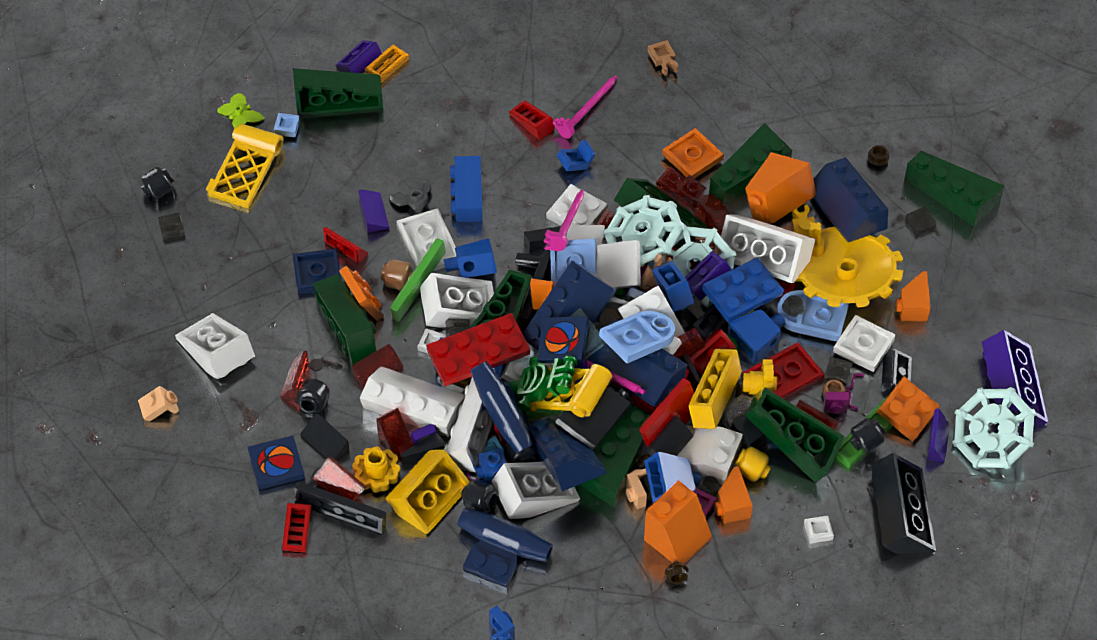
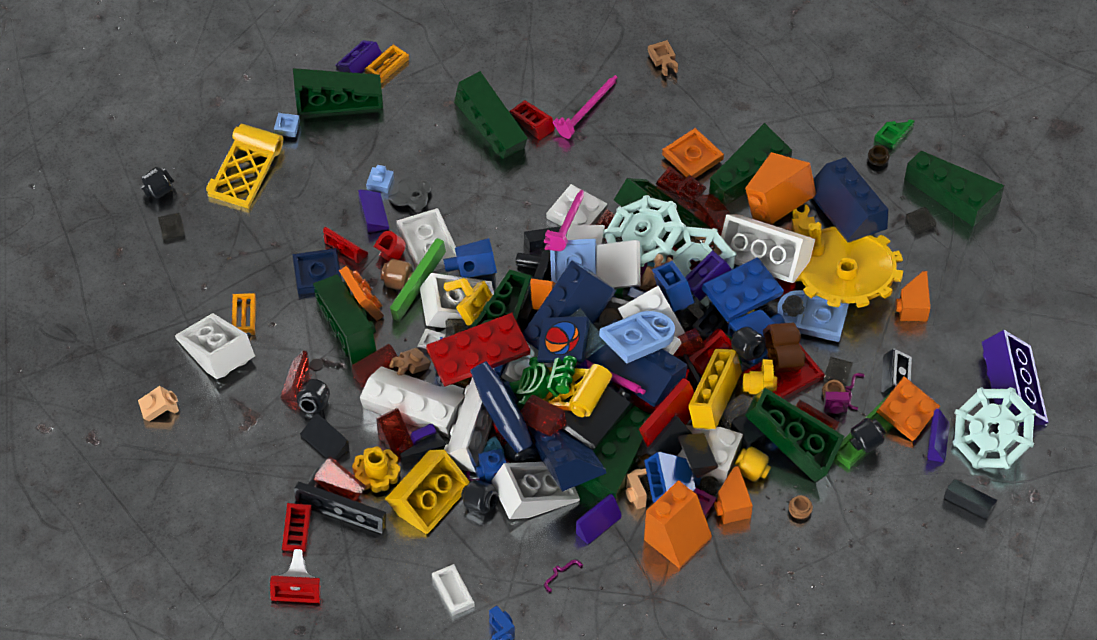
(239, 112): lime piece -> none
(247, 329): none -> light orange tile
(276, 462): tile -> none
(296, 583): none -> red piece
(380, 179): none -> light blue tile
(390, 245): none -> red plate
(410, 360): none -> medium nougat plate
(453, 590): none -> white tile
(466, 188): blue brick -> none
(474, 300): none -> yellow plate
(489, 115): none -> dark green wedge
(499, 546): dark blue plate -> none
(543, 415): none -> clear red slope
(561, 569): none -> magenta piece
(577, 158): blue bracket -> none
(598, 519): none -> dark purple slope
(676, 573): dark brown plate -> none
(698, 453): none -> black slope
(748, 343): none -> black head
(783, 347): none -> reddish brown brick
(800, 507): none -> medium nougat plate
(818, 529): white tile -> none
(864, 343): white plate -> none
(893, 133): none -> green tile
(902, 506): black slope -> none
(970, 498): none -> black slope

